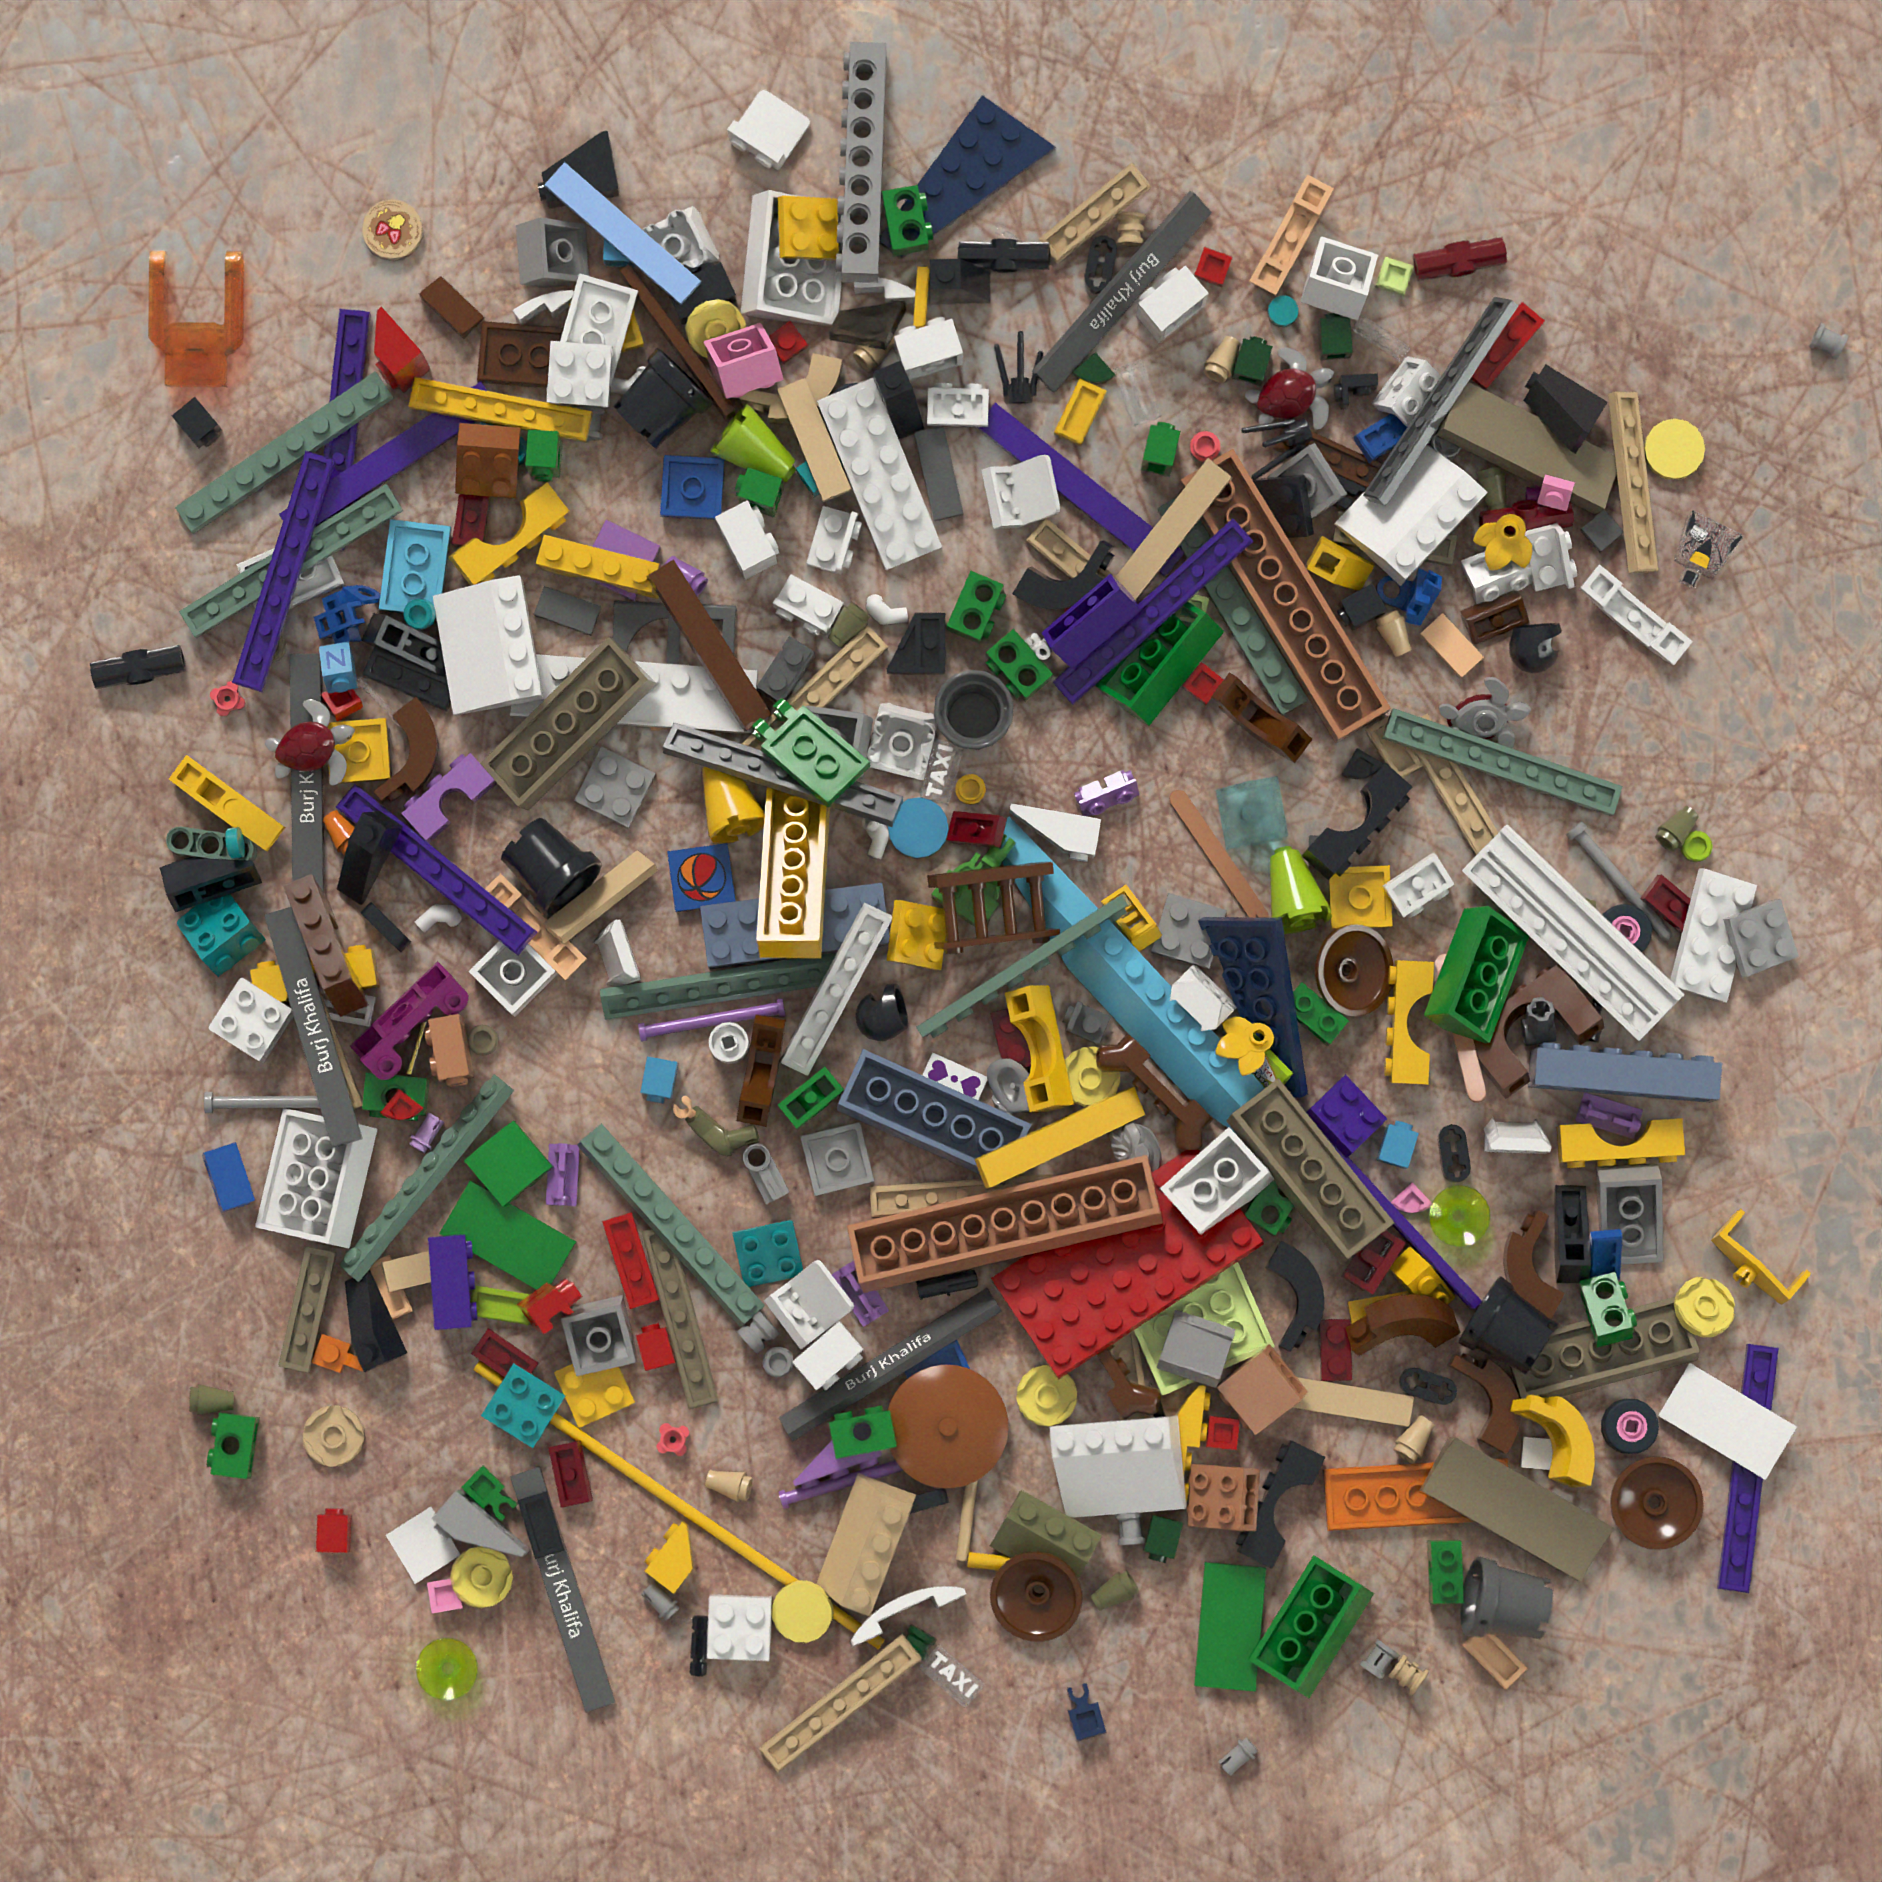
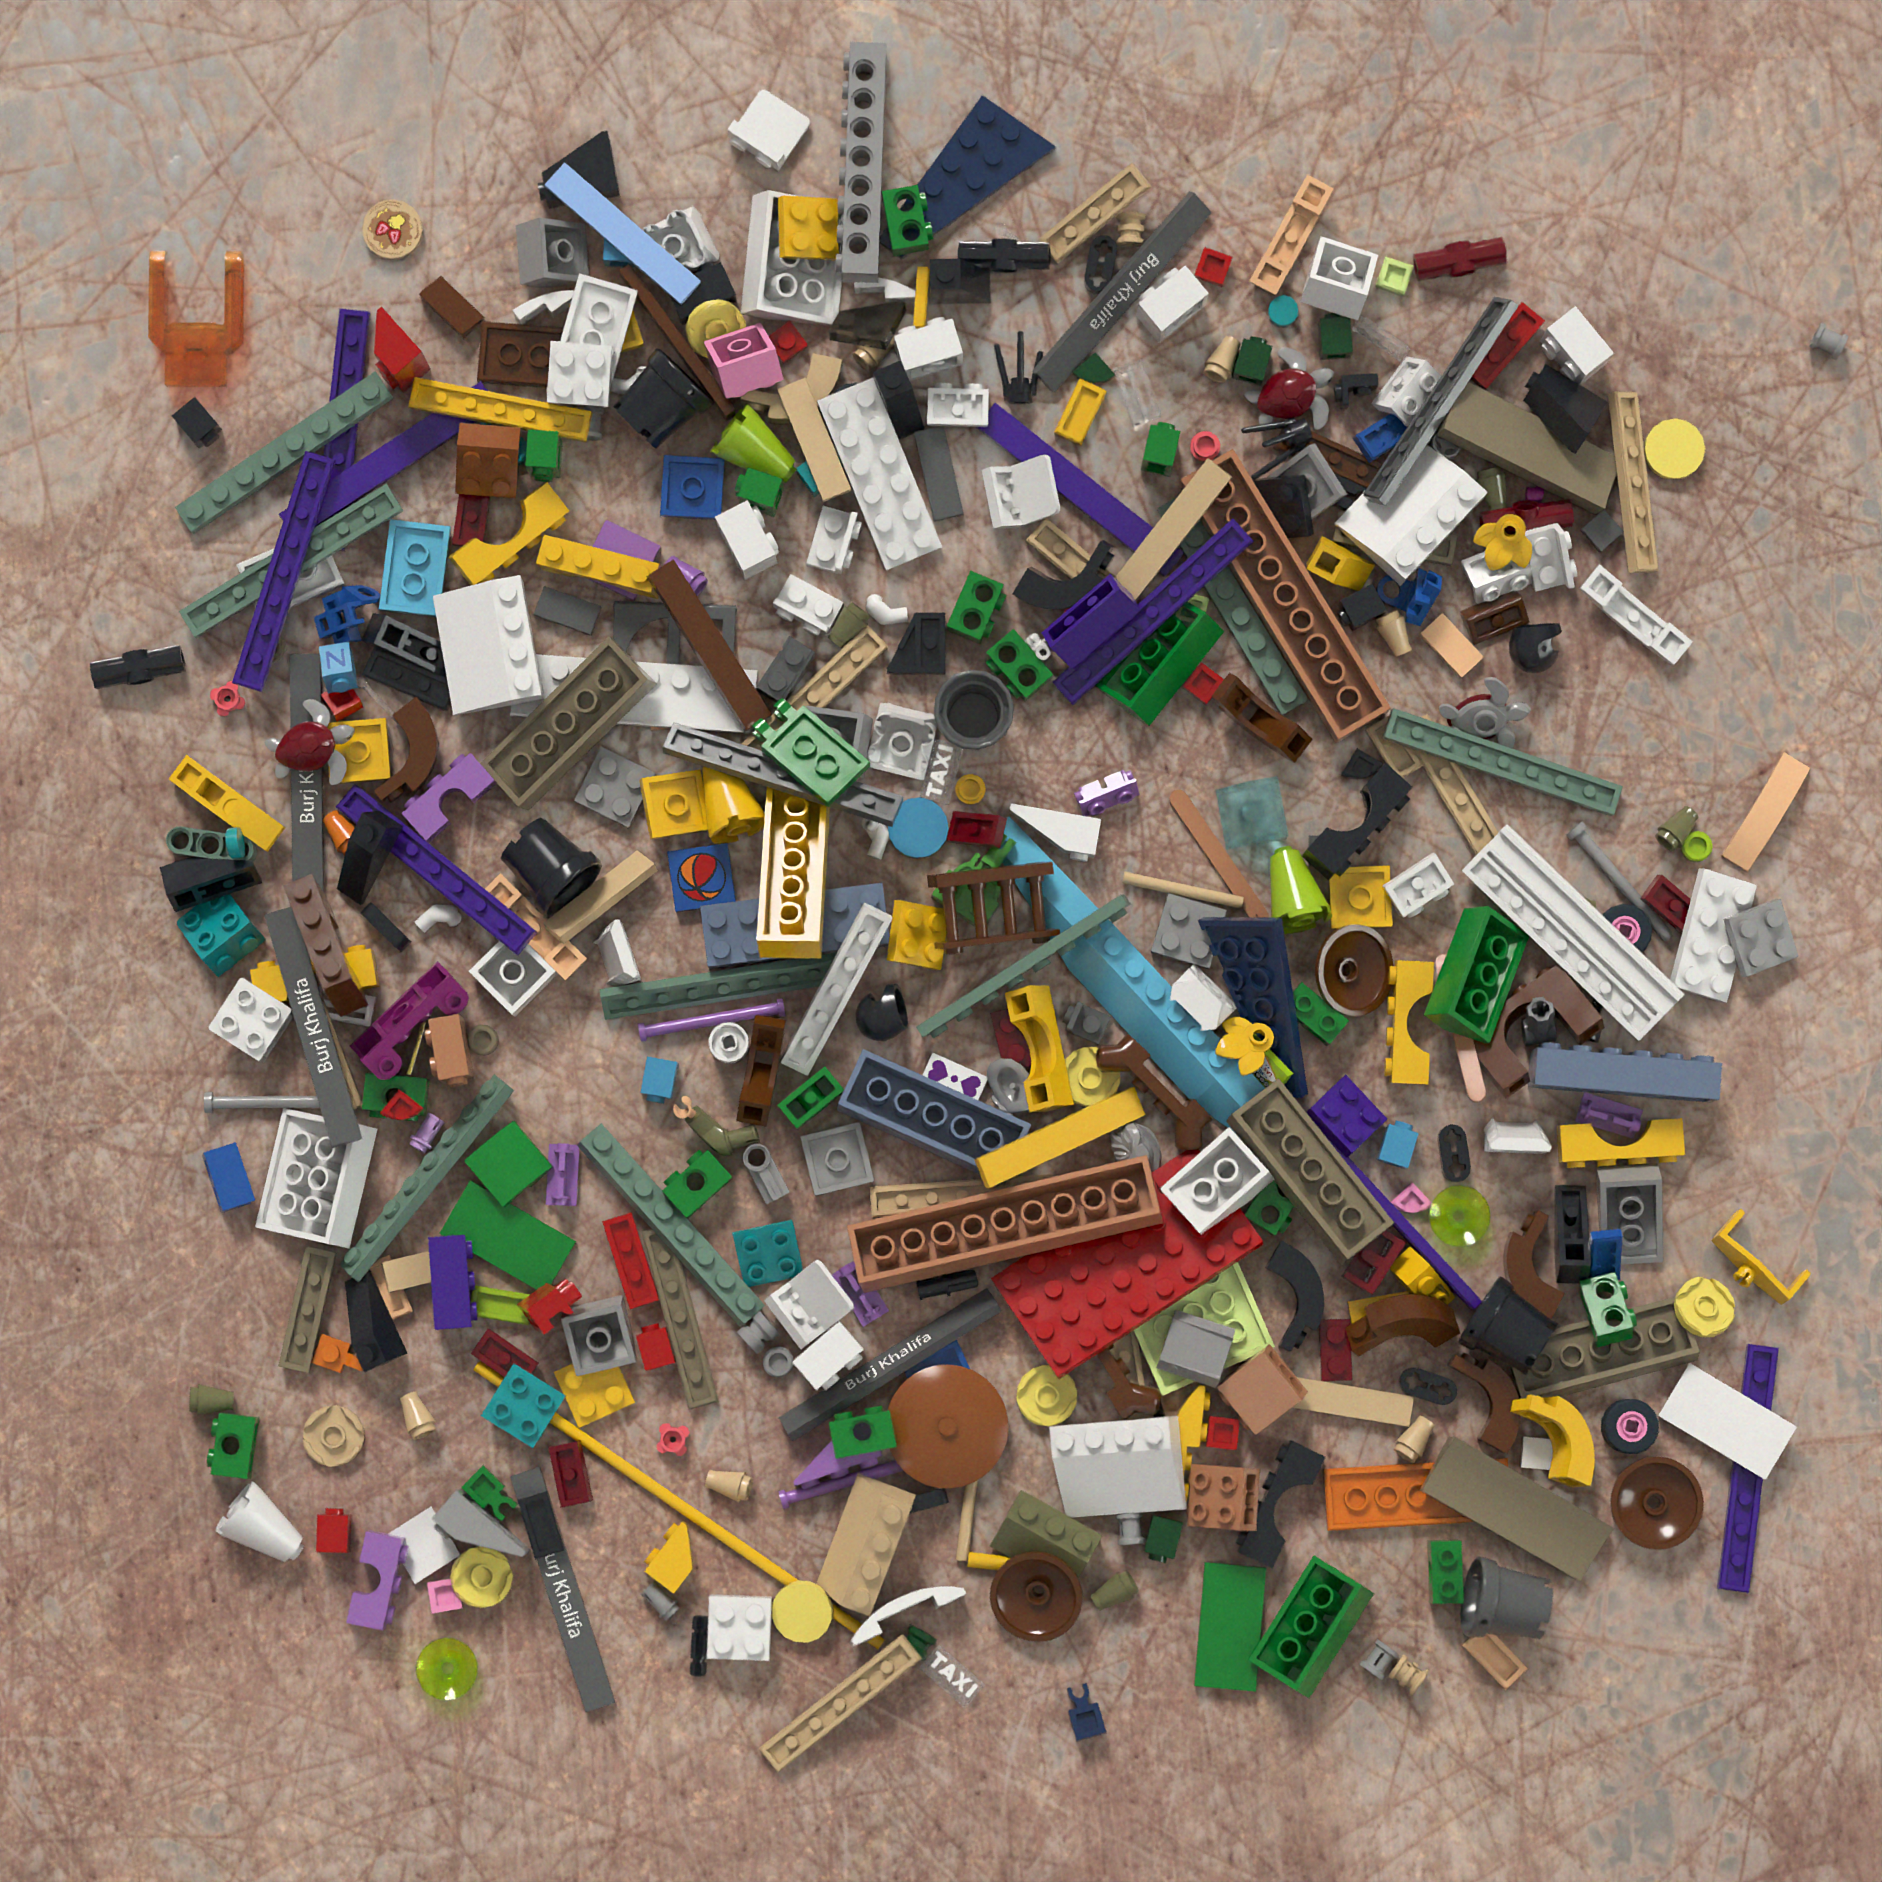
(260, 1525): none -> white cone
(386, 1554): none -> medium lavender arch
(417, 1417): none -> tan cone
(419, 614): teal tile -> none
(674, 804): none -> yellow plate
(714, 1177): none -> green brick
(1142, 933): yellow slope -> none
(1183, 890): none -> tan bar
(1238, 1756): light grey pin -> none
(1555, 492): bright pink plate -> none
(1575, 346): none -> white brick
(1704, 548): torso -> none
(1766, 812): none -> light nougat slope

